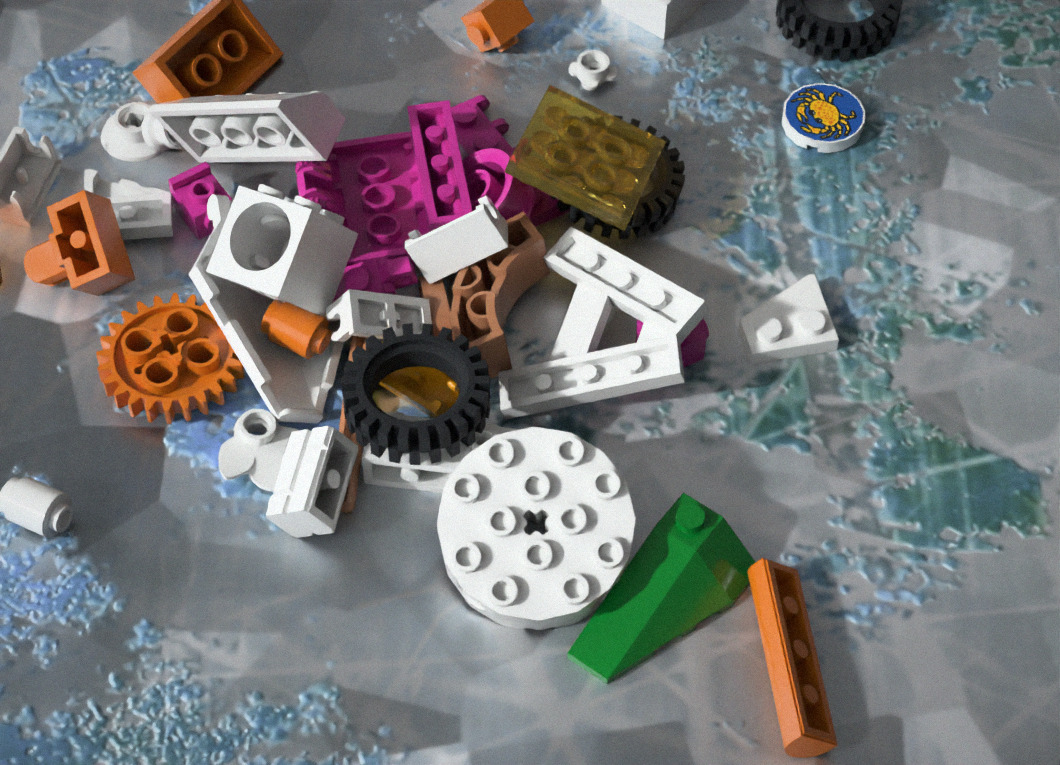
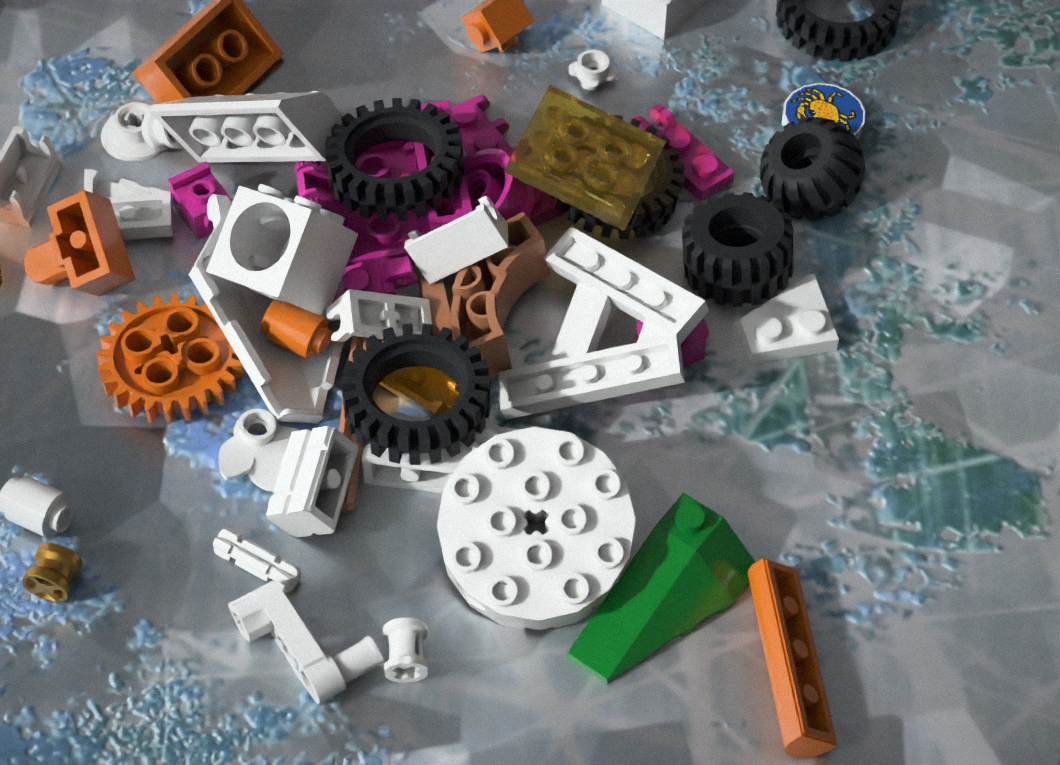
(52, 572): none -> pearl gold wheel
(257, 559): none -> white axle
(322, 675): none -> white beam
(398, 193): none -> black tyre
(405, 650): none -> white bush
(703, 169): none -> dark pink hinge
(738, 249): none -> black tyre
(812, 168): none -> black wheel

